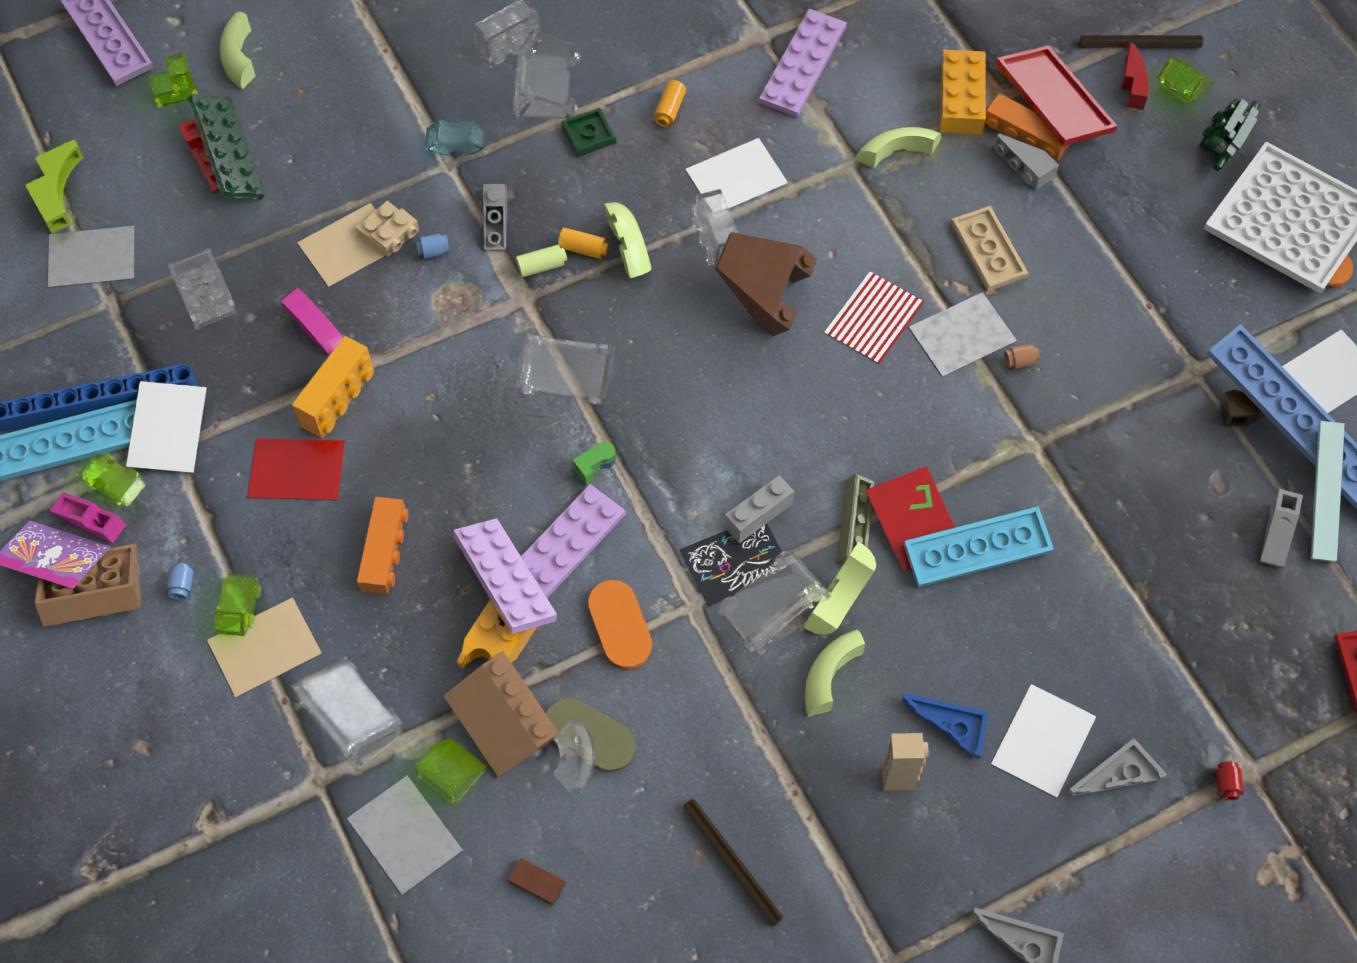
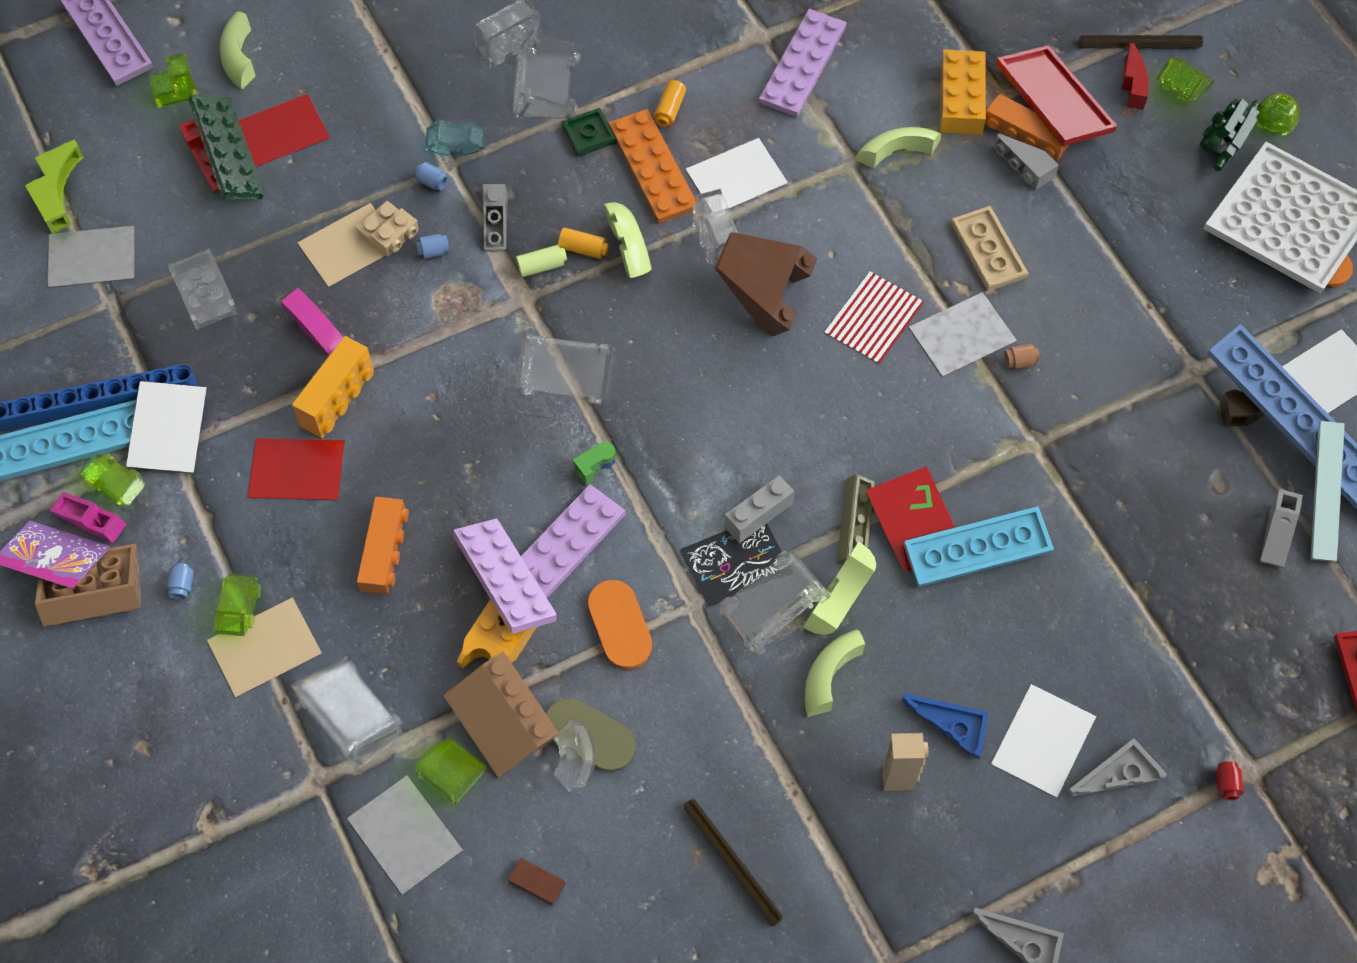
(283, 130): none -> red sticker
(431, 176): none -> medium blue brick
(653, 166): none -> orange plate
(1278, 113): none -> clear neon green cylinder

